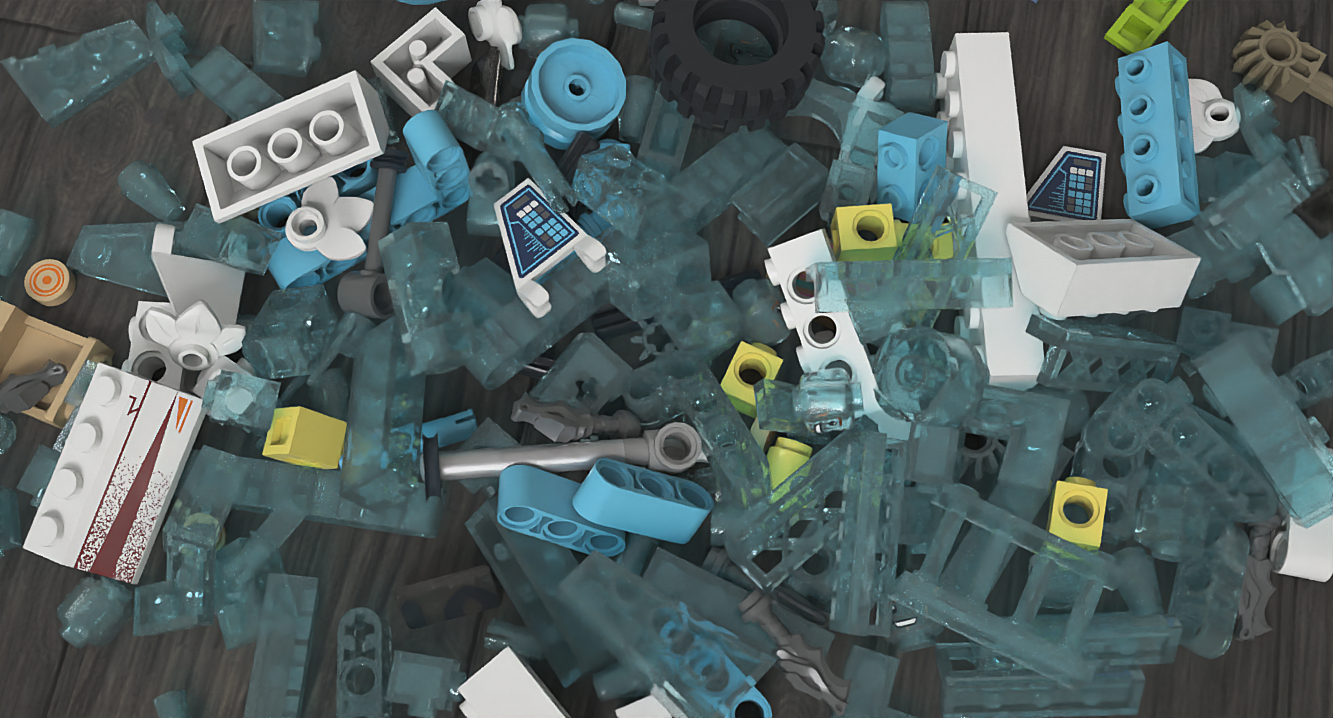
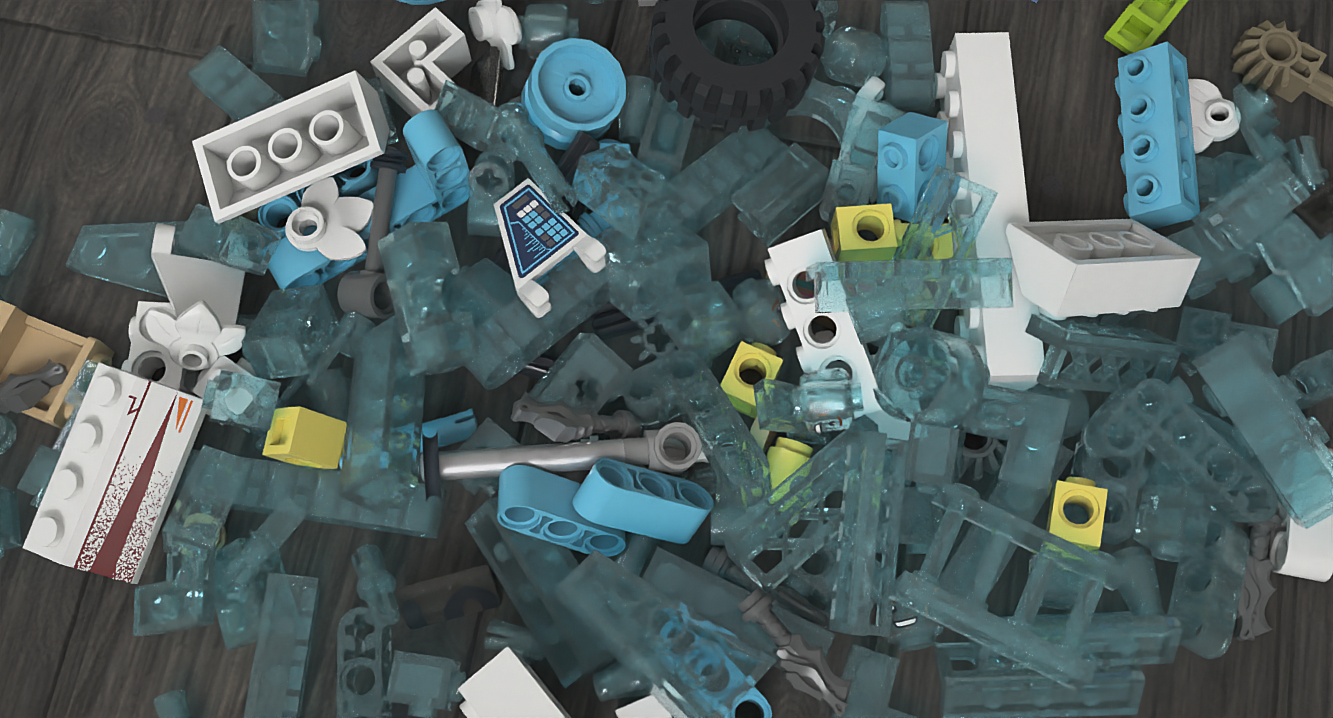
(50, 282): tan tile -> none
(77, 74): clear light blue wing -> none
(95, 611): clear light blue head -> none
(149, 190): clear light blue cone -> none
(168, 48): clear light blue slope -> none
(376, 585): none -> clear light blue axle
(633, 16): clear light blue arm -> none
(1069, 187): flag -> none

